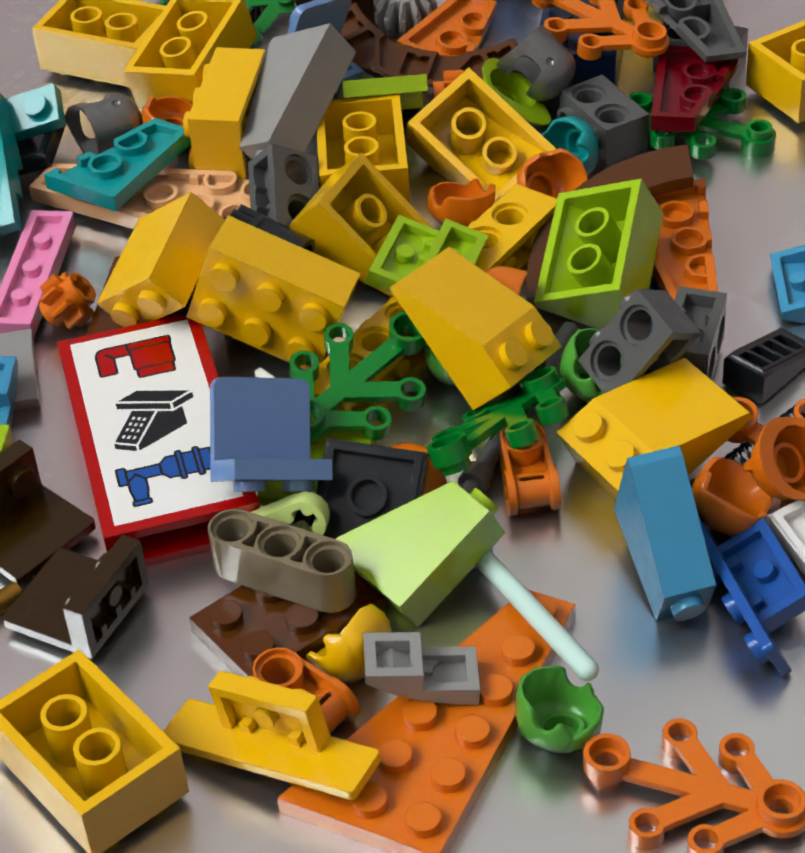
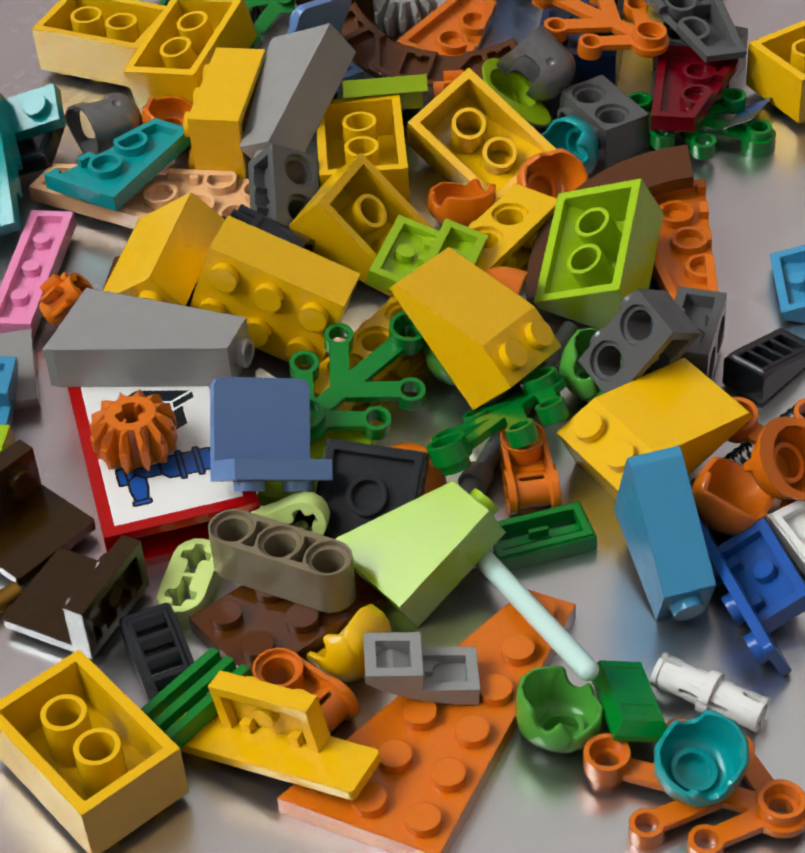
(133, 431): none -> orange gear
(145, 343): none -> light grey slope
(148, 633): none -> black slope
(179, 581): none -> yellowish green beam
(187, 695): none -> green tile
(545, 544): none -> green tile
(628, 702): none -> green tile
(701, 759): none -> teal hair
(710, 691): none -> white pin
(748, 114): none -> sticker

